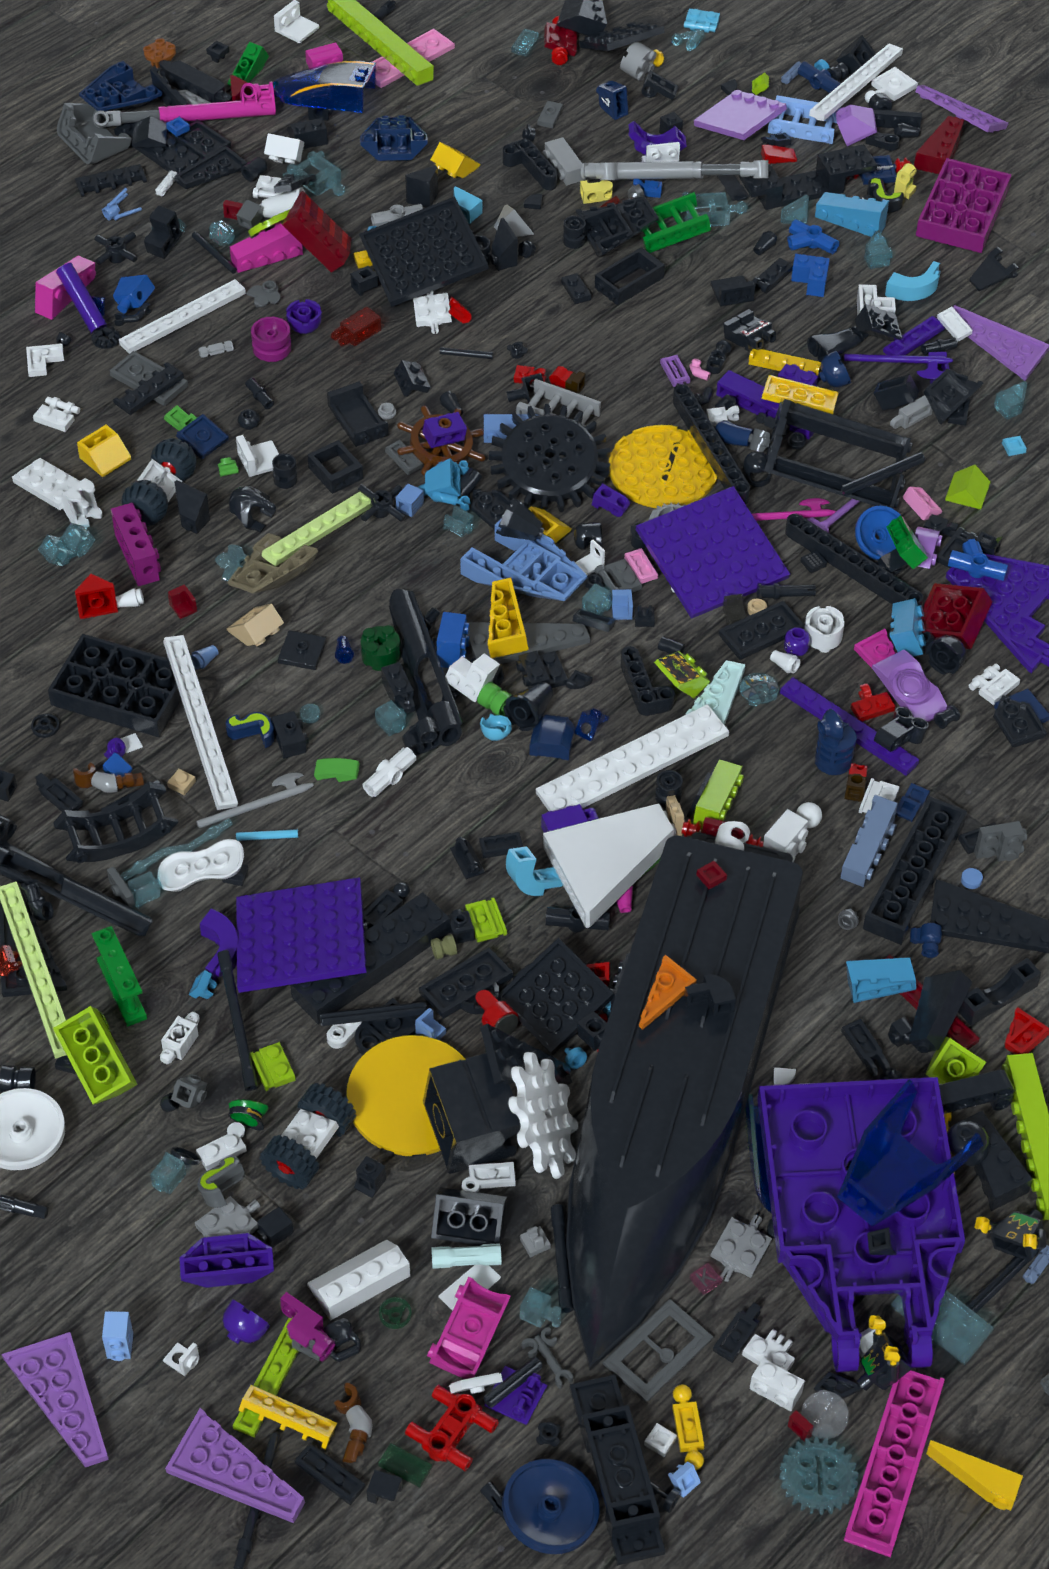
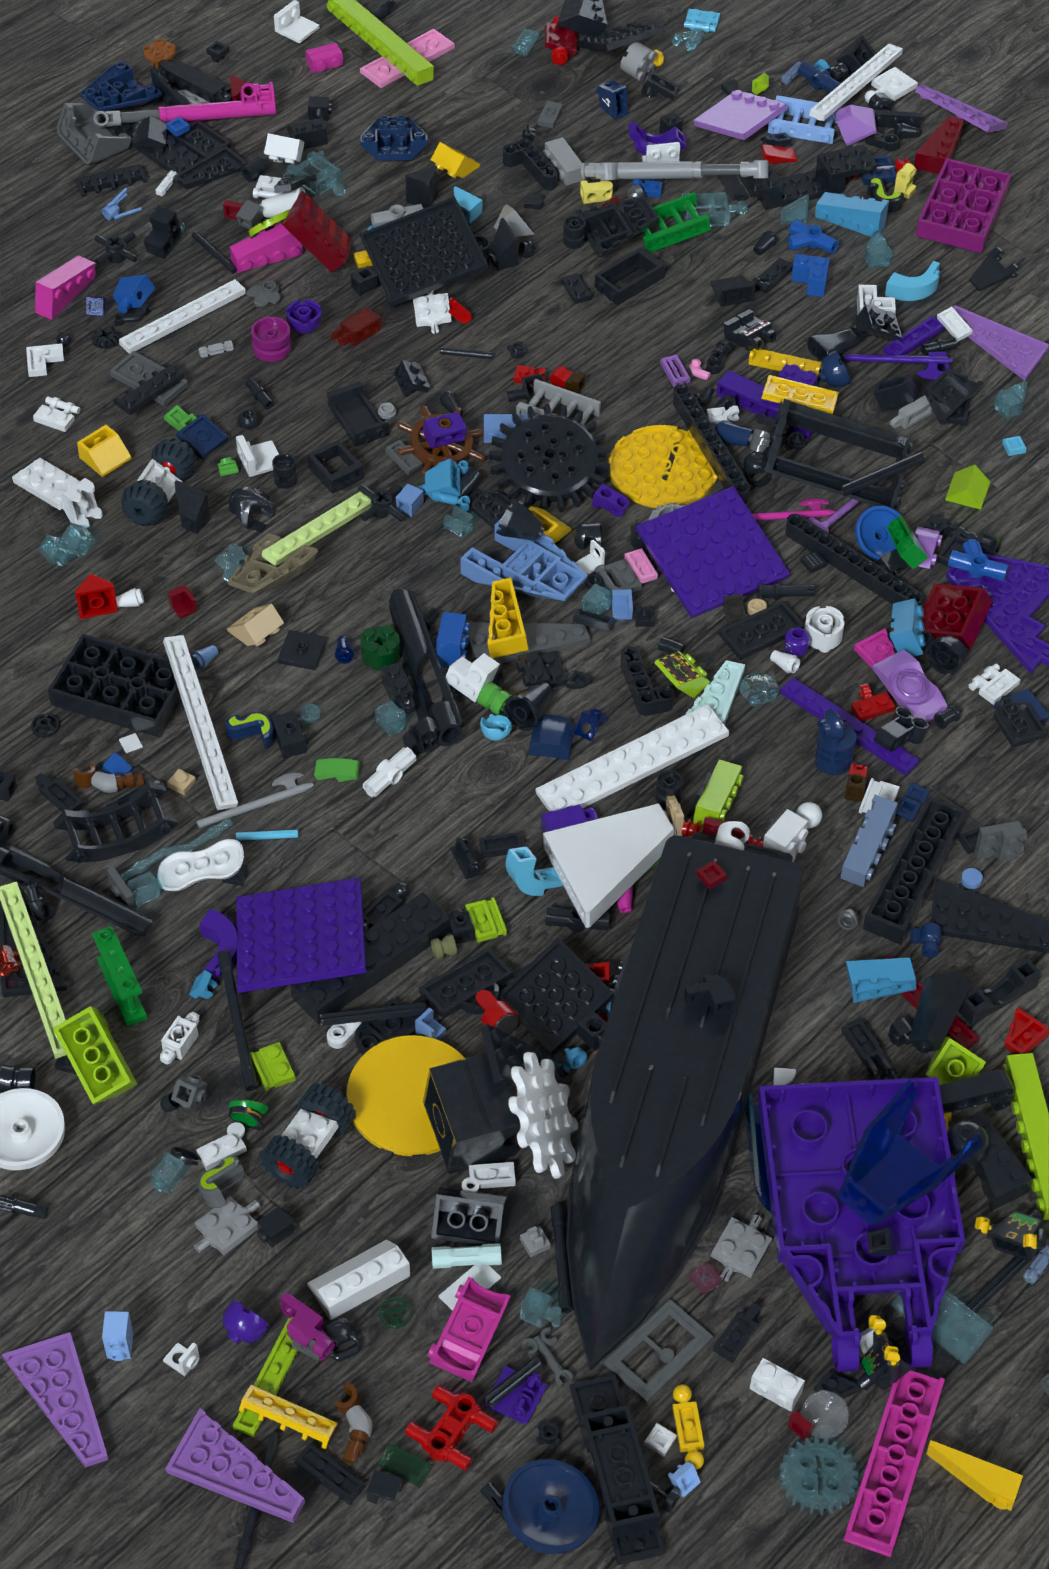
(81, 297): dark purple brick -> none
(117, 746): dark purple plate -> none
(136, 544): magenta brick -> none
(221, 233): clear light blue head -> none
(226, 1261): dark purple wedge -> none
(250, 62): green slope -> none
(328, 86): clear blue windscreen -> none
(370, 1176): black window -> none
(475, 1384): white plate -> none
(666, 990): orange wing -> none
(770, 1350): white hinge -> none
(921, 502): bright pink slope -> none

